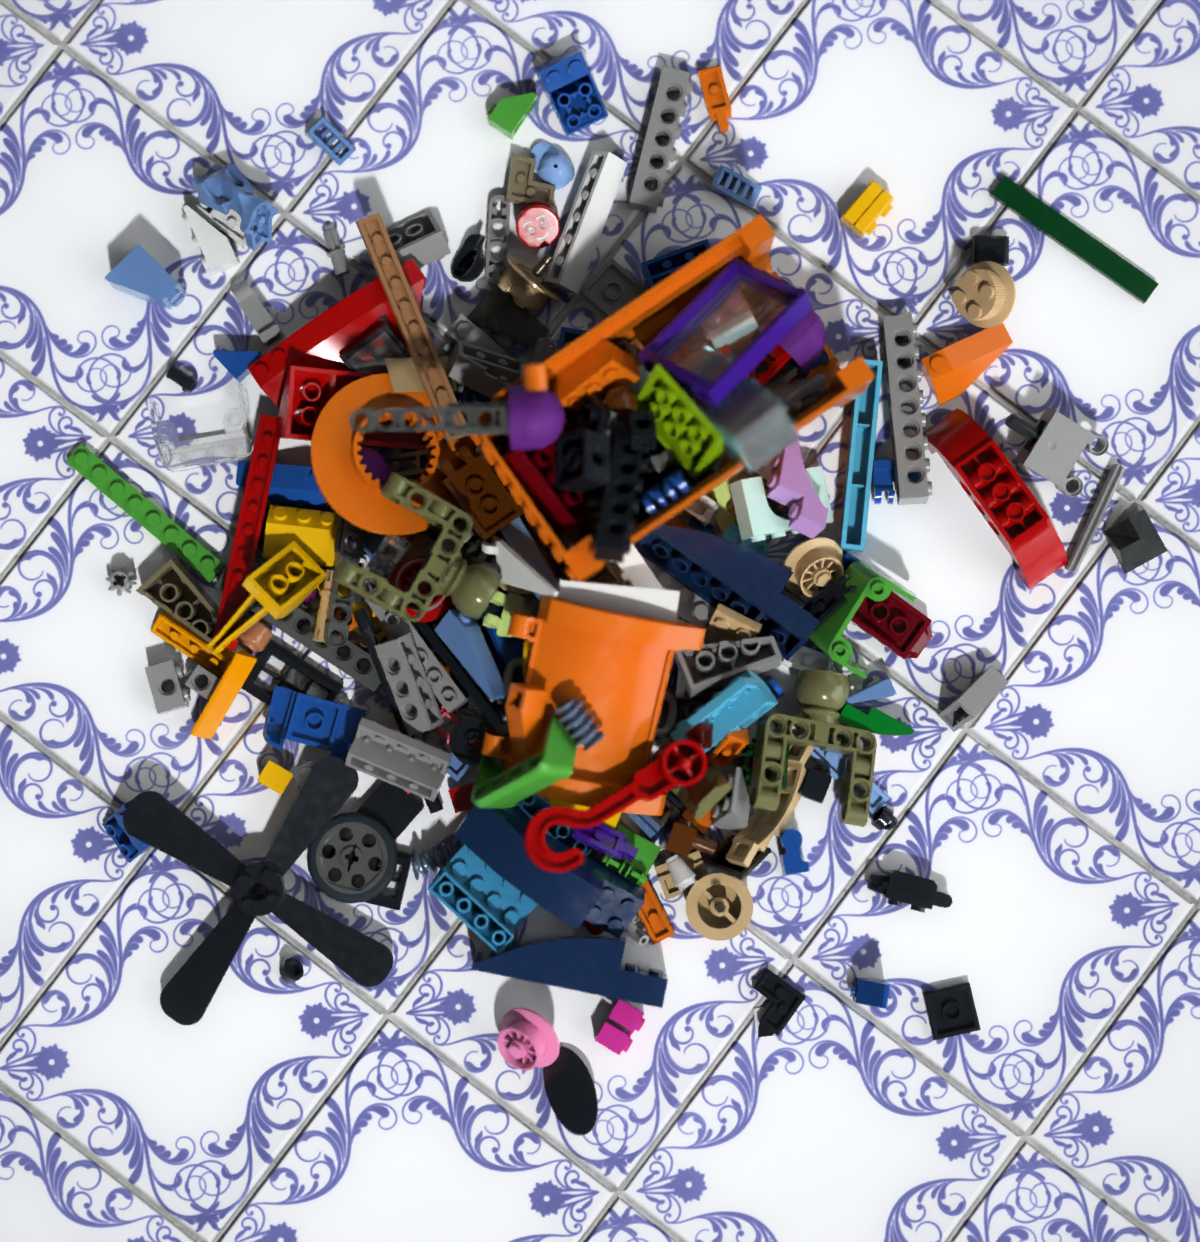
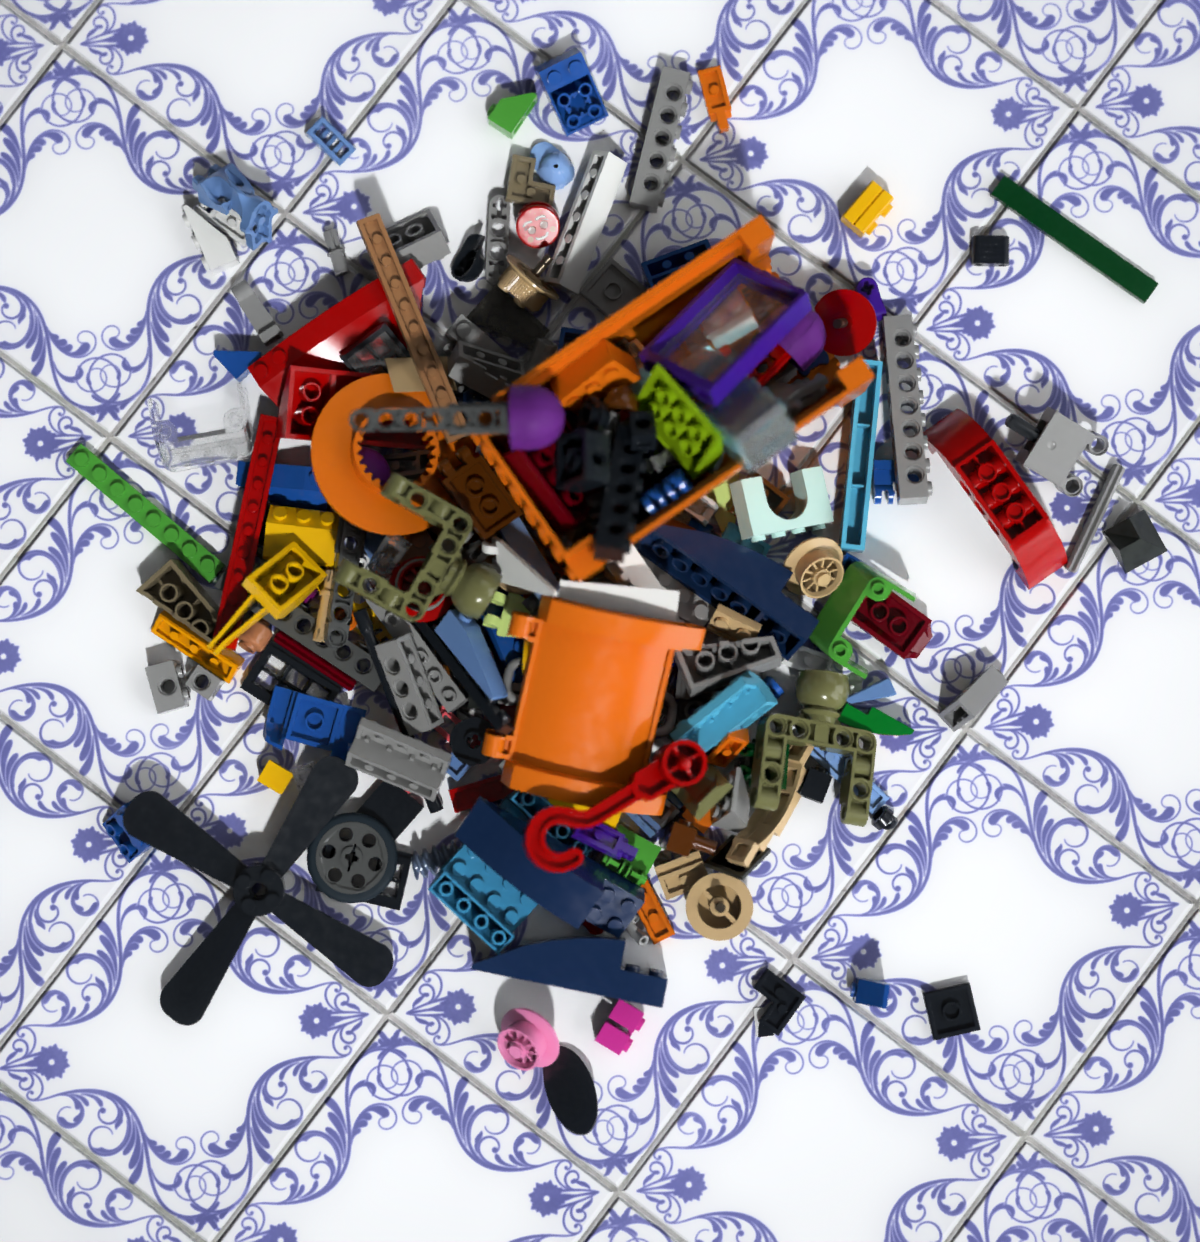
(127, 581): light grey gear -> none
(146, 279): medium blue slope -> none
(181, 378): black pin -> none
(224, 695): light orange slope -> none
(291, 970): black tile -> none
(315, 660): none -> dark red axle
(505, 789): bright green windscreen -> none
(524, 716): orange slope -> none
(535, 377): orange piece -> none
(579, 723): sand blue piece -> none
(681, 874): white cone -> none
(701, 734): clear red slope -> none
(732, 175): medium blue slope -> none
(791, 860): blue legs -> none
(792, 488): lavender arch -> none
(829, 600): black plate -> none
(847, 320): none -> red piece
(873, 296): none -> dark purple piece
(909, 889): black hinge -> none
(960, 364): orange wedge -> none
(985, 294): tan piece -> none

